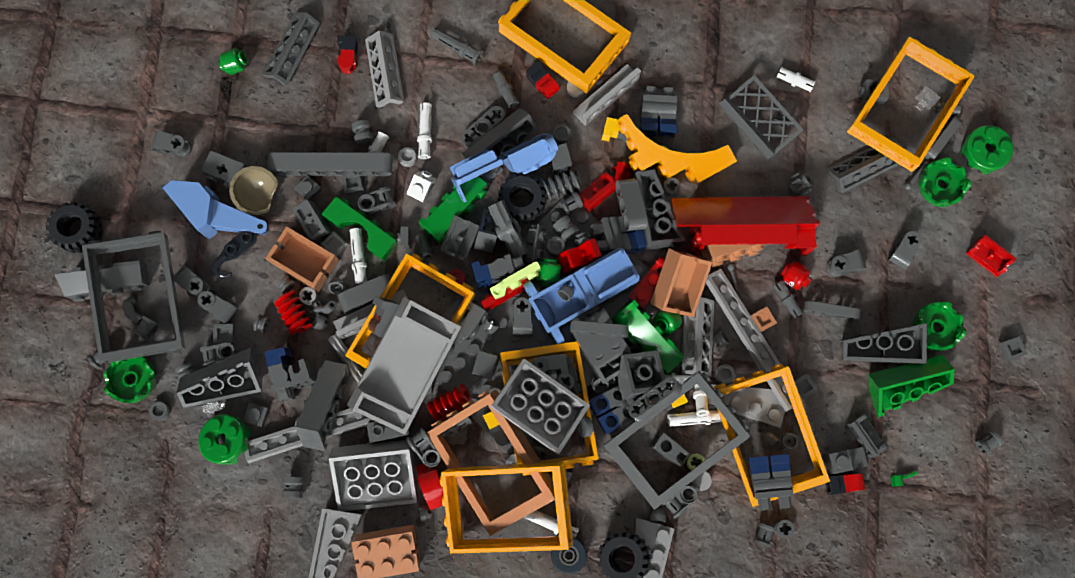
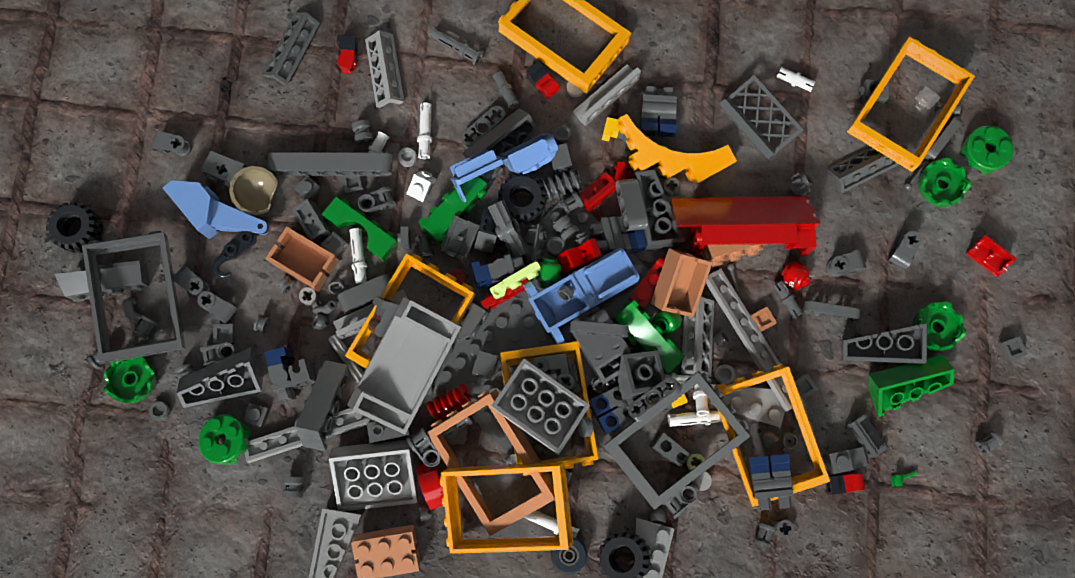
(208, 408): clear tile -> none
(233, 61): green head -> none
(291, 313): red piece -> none
(491, 325): dark grey hinge -> none
(496, 430): dark grey leg -> none
(522, 320): dark grey piece -> none

